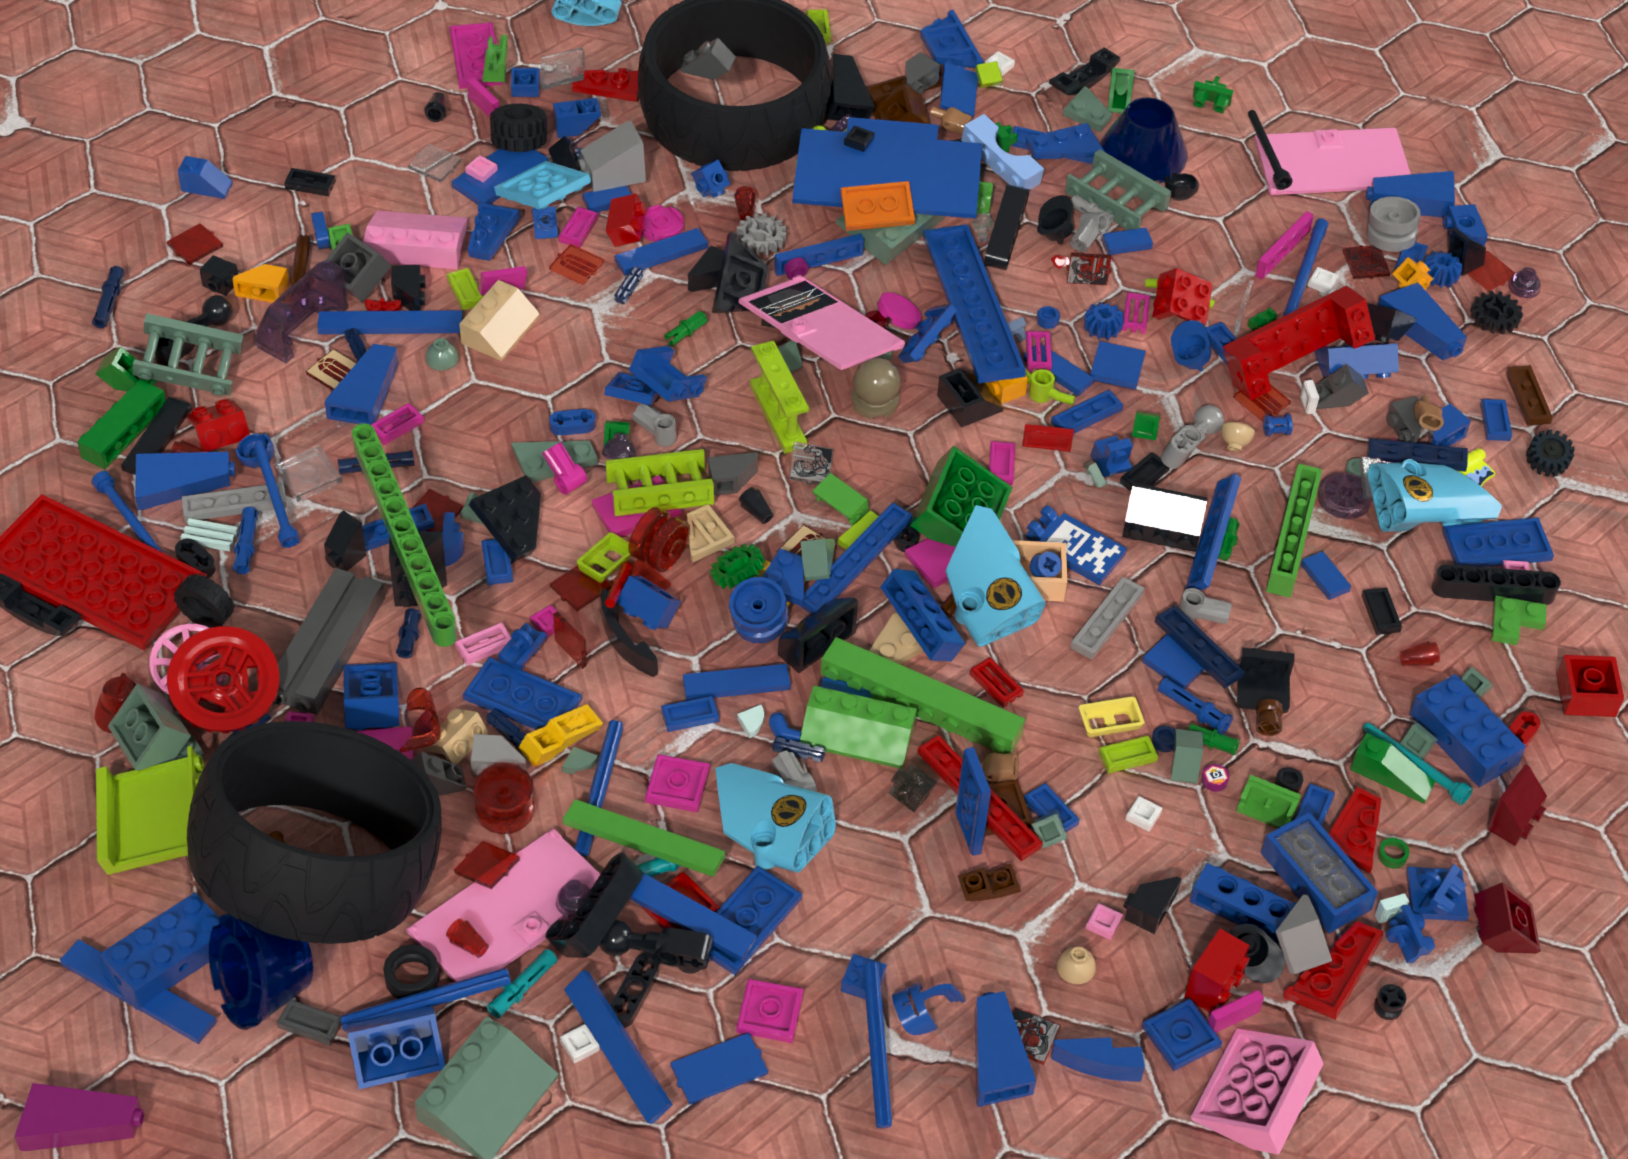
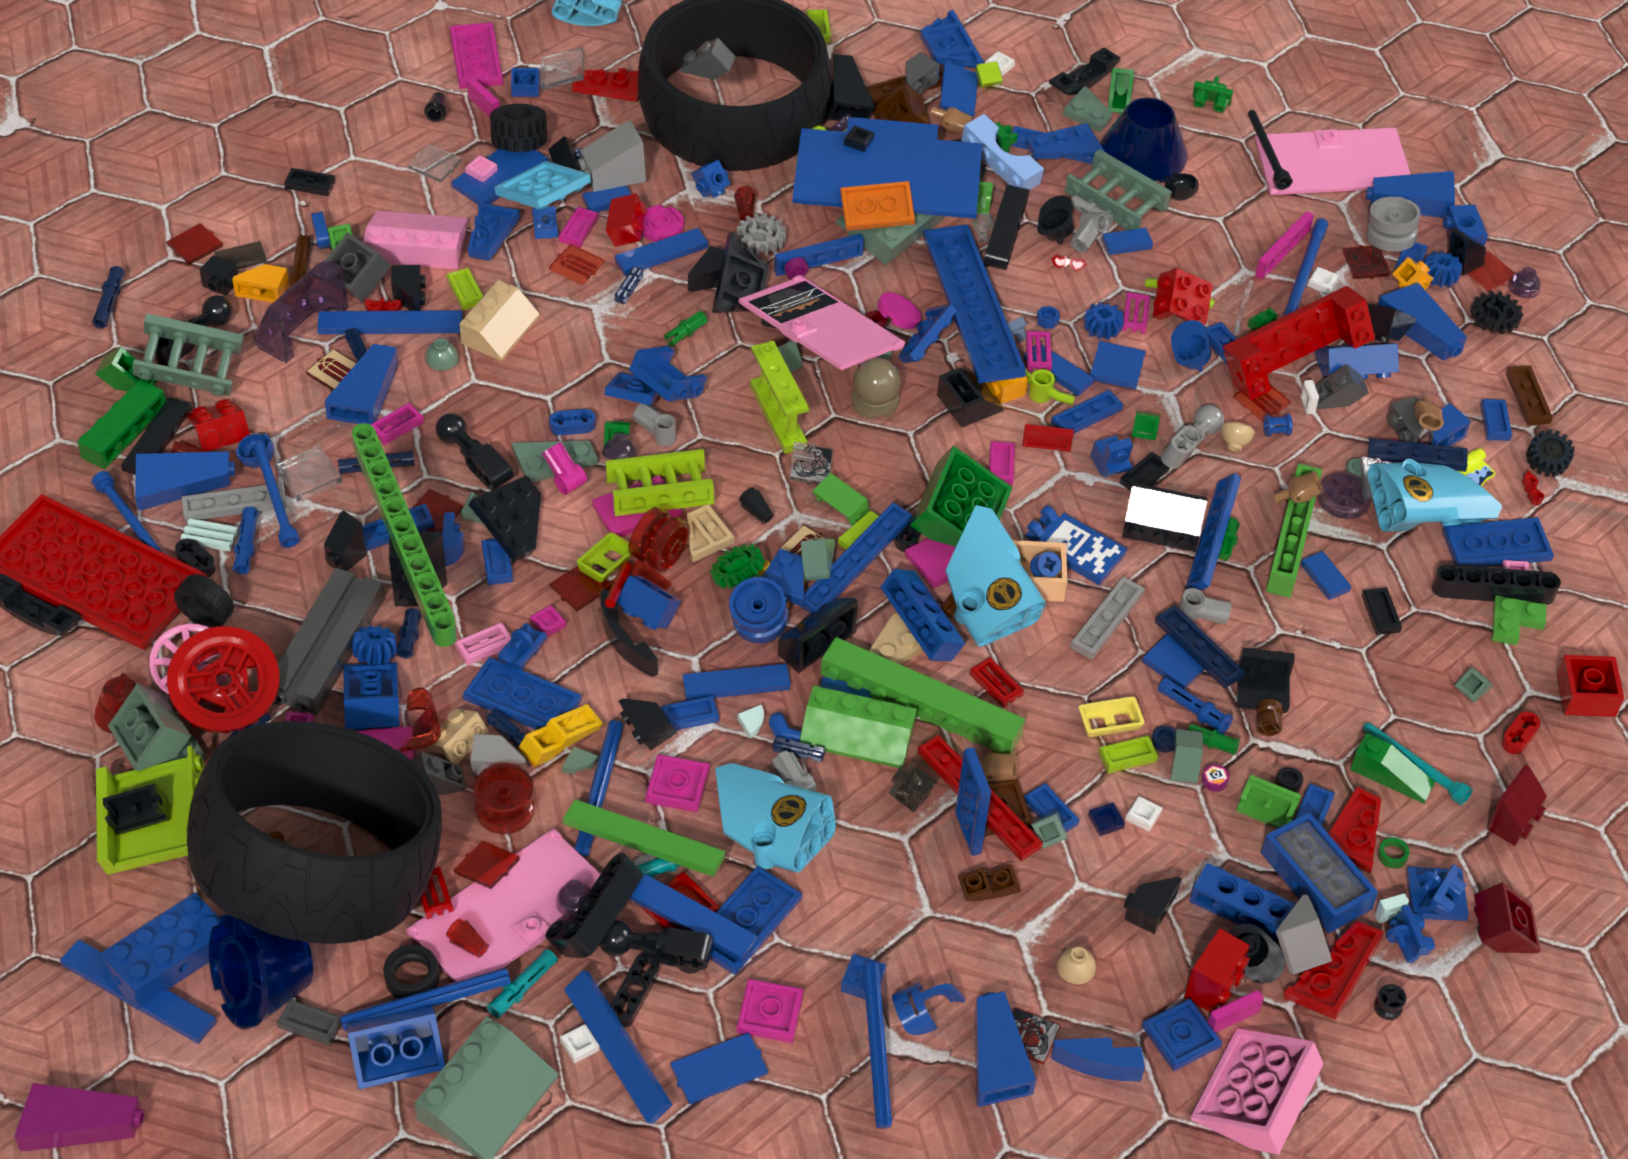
(136, 809): none -> black hinge
(203, 178): blue slope -> none
(244, 255): none -> clear smoke tile
(374, 645): none -> blue gear
(437, 907): none -> red tile
(480, 458): none -> black beam
(496, 60): bright green hinge -> none
(512, 276): dark pink tile -> none
(570, 639): clear red piece -> none
(574, 117): blue slope -> none
(649, 721): none -> black slope
(731, 472): dark grey slope -> none
(1088, 269): piece -> none
(1093, 470): sand green tile -> none
(1104, 921): bright pink tile -> none
(1106, 819): none -> clear blue tile
(1301, 489): none -> medium nougat piece
(1419, 741): sand green tile -> none
(1420, 655): clear red cone -> none
(1467, 730): blue brick -> none
(1530, 484): none -> red piece

